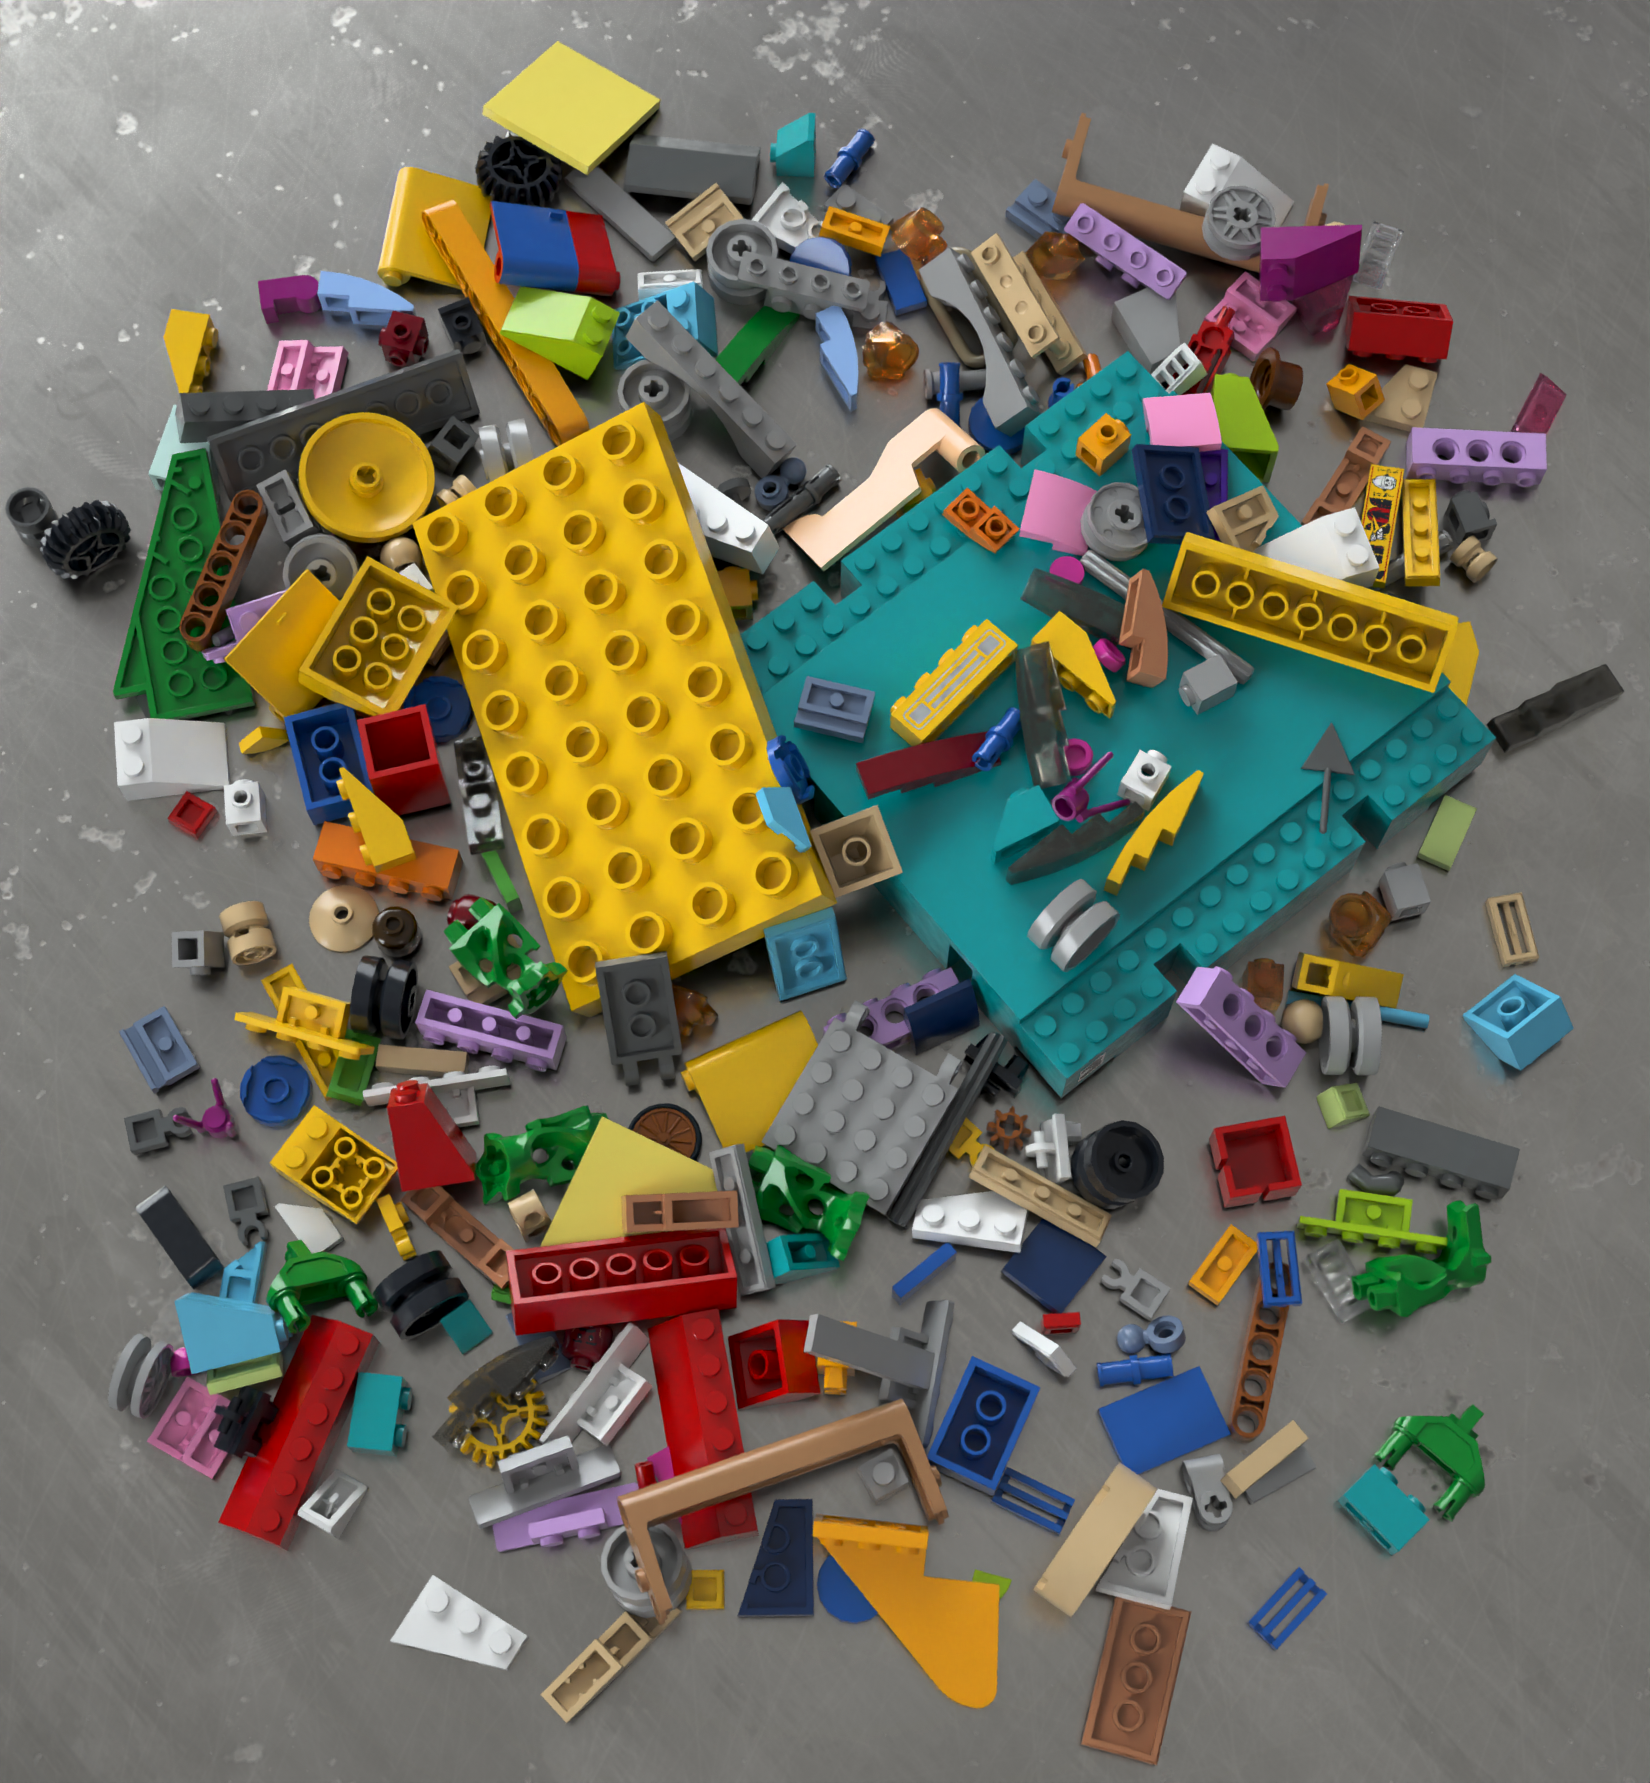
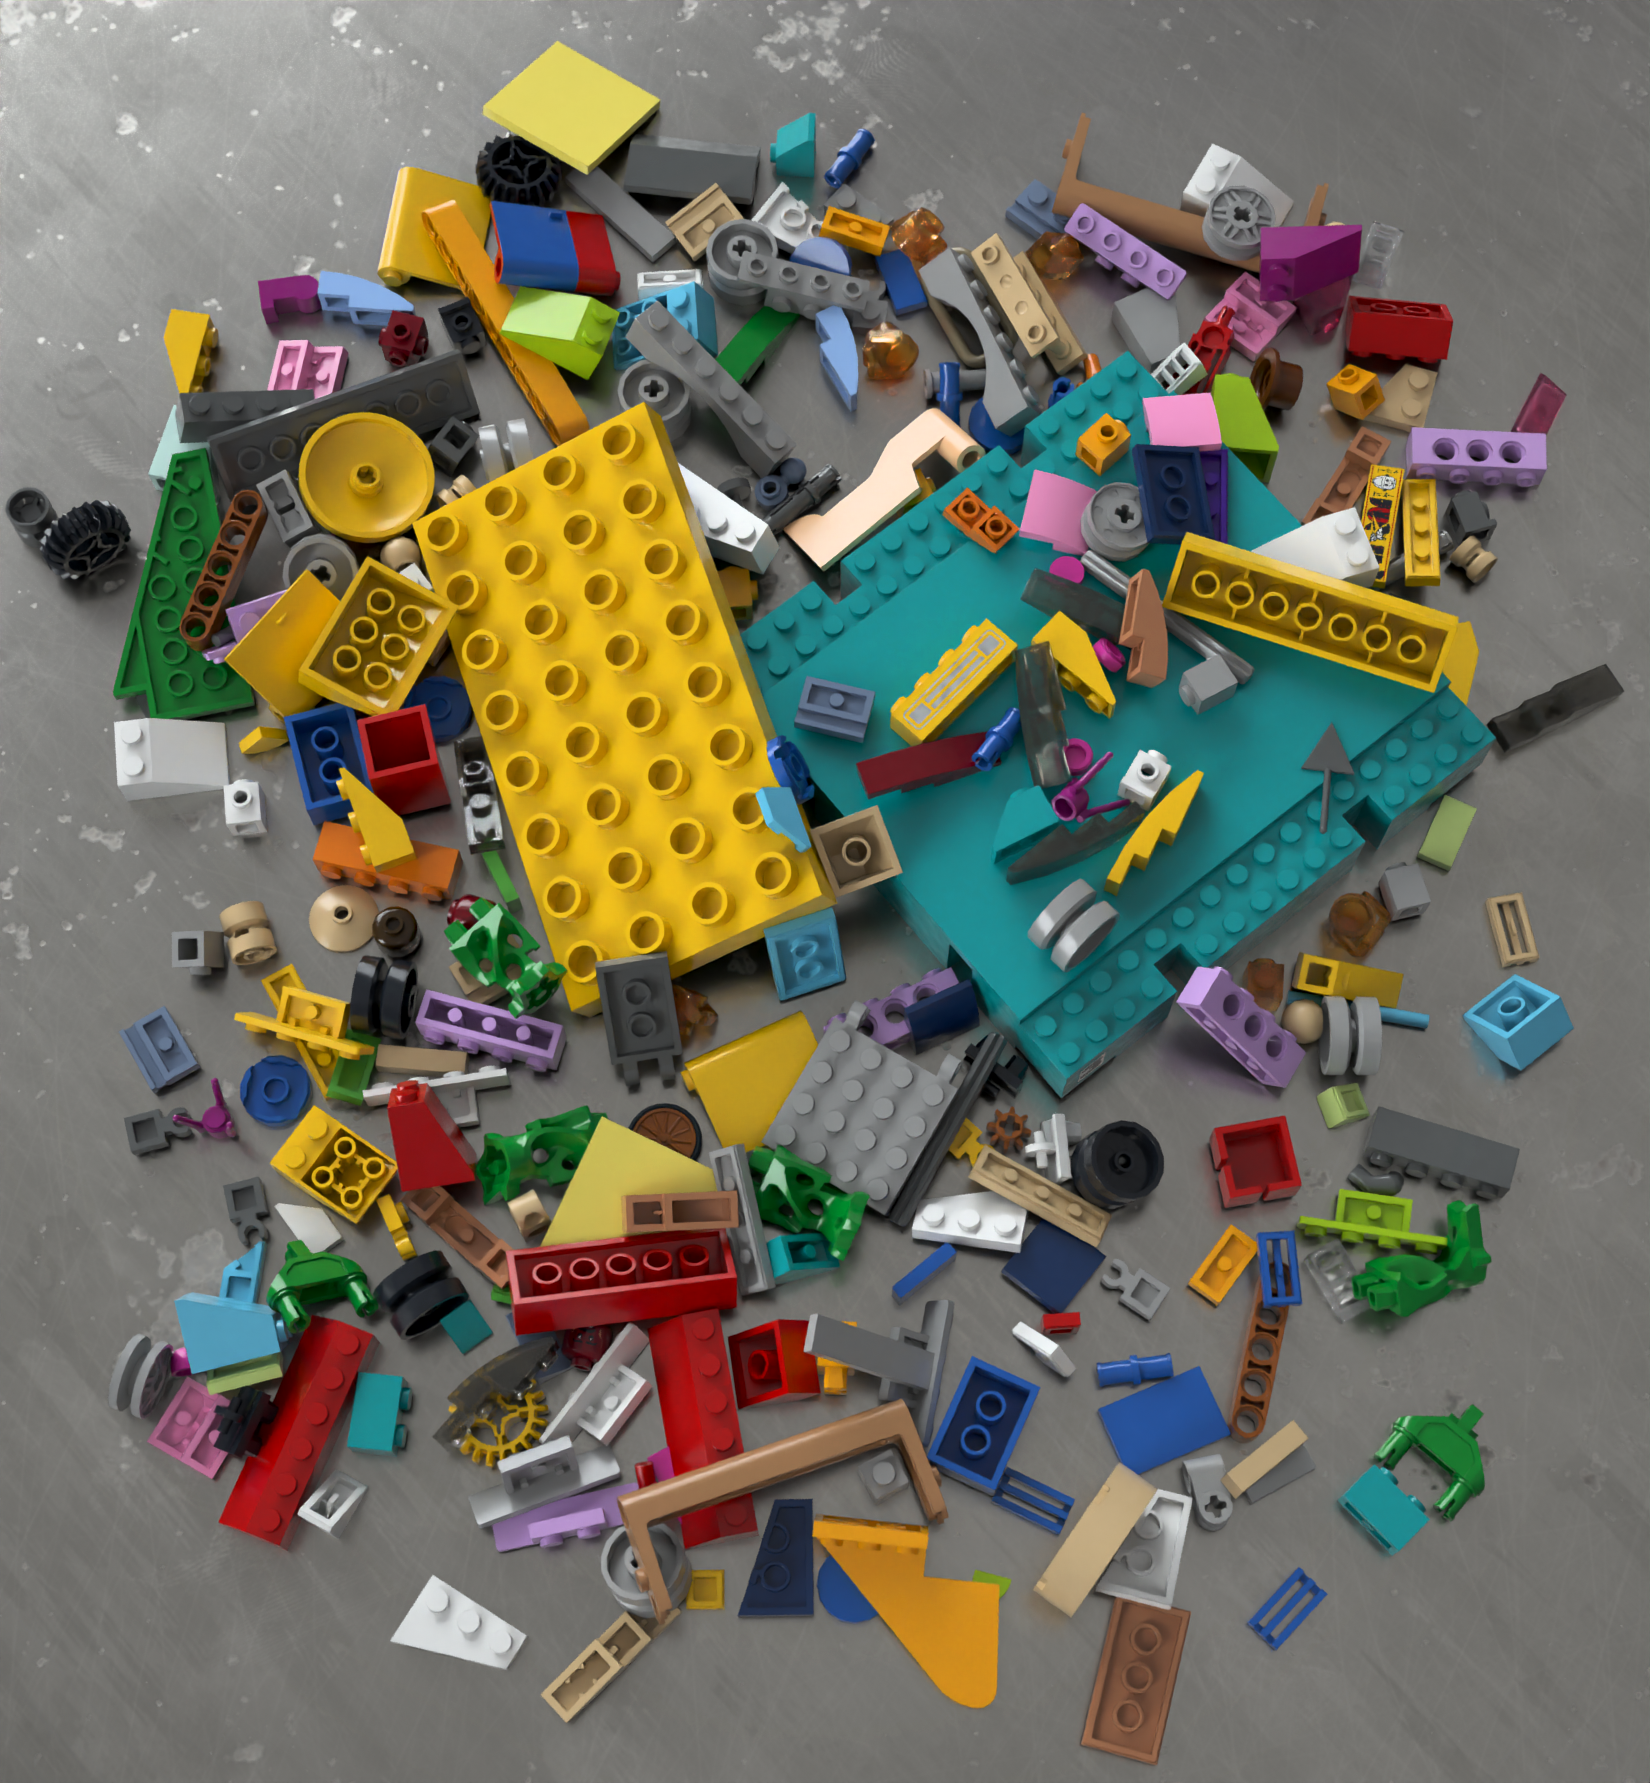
(179, 1237): black beam -> none
(192, 814): red tile -> none
(1163, 1334): sand blue plate -> none
(1244, 519): tan wing -> none

